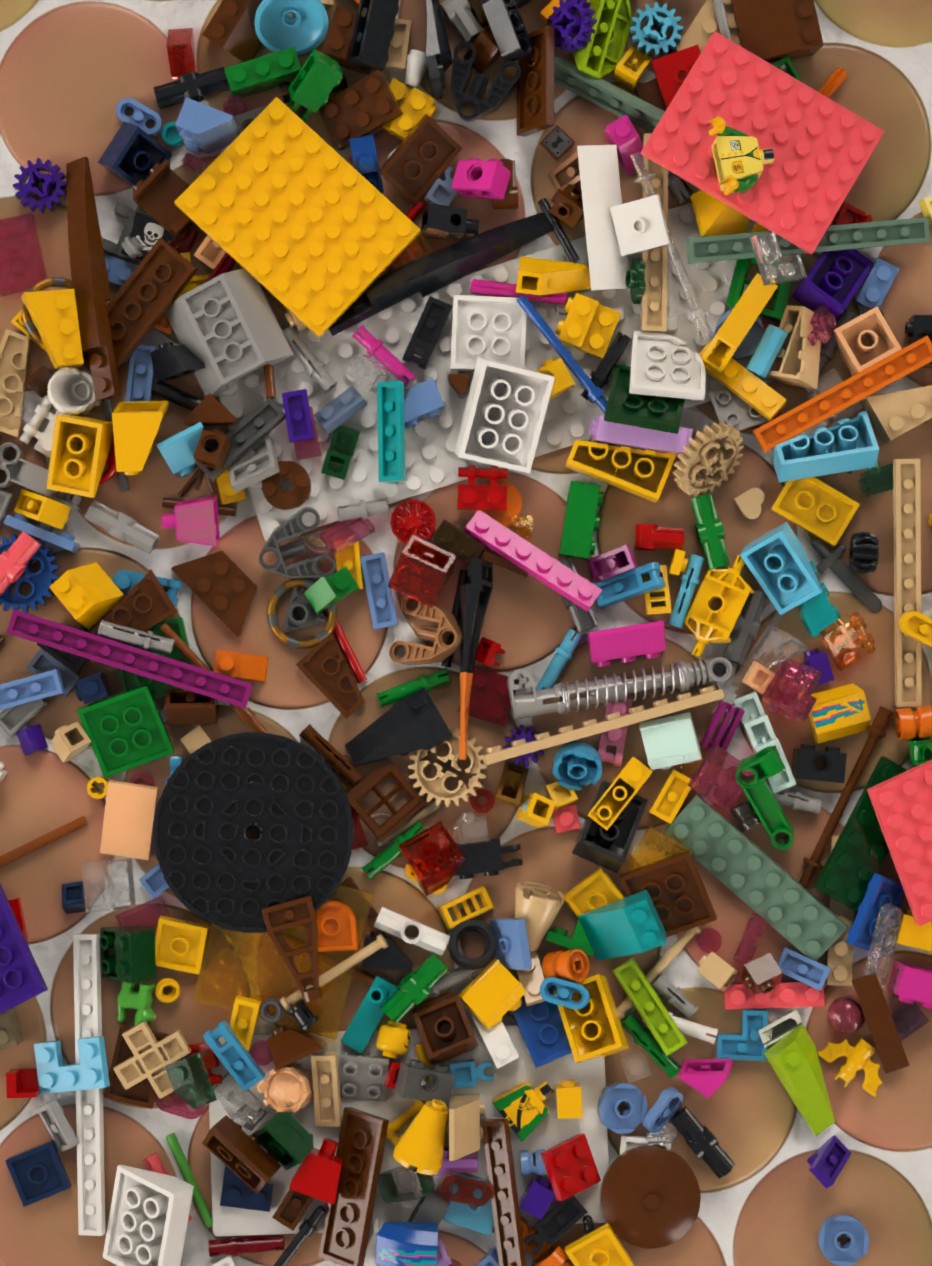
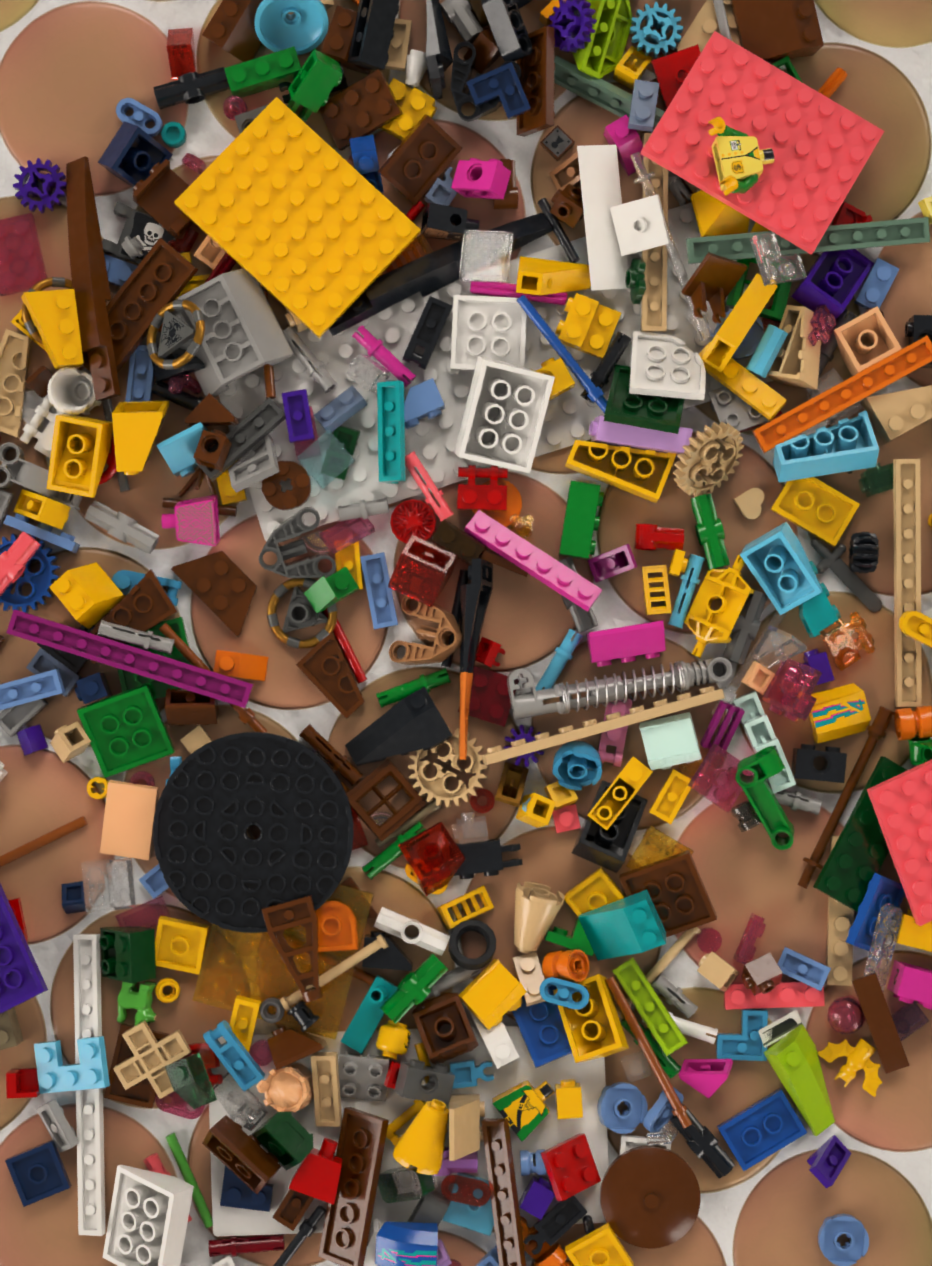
(175, 335): none -> piece
(184, 381): none -> clear pink arm
(205, 127): medium blue slope -> none
(325, 459): none -> clear light blue piece
(443, 511): none -> coral pin
(459, 383): reddish brown slope -> none
(486, 256): none -> clear tile
(503, 84): none -> dark blue plate
(511, 943): medium blue plate -> none
(629, 585): dark azure plate -> none
(643, 105): none -> sand blue plate
(678, 1109): none -> dark orange bar
(713, 283): none -> reddish brown plate
(756, 878): sand green plate -> none
(762, 1129): none -> blue plate

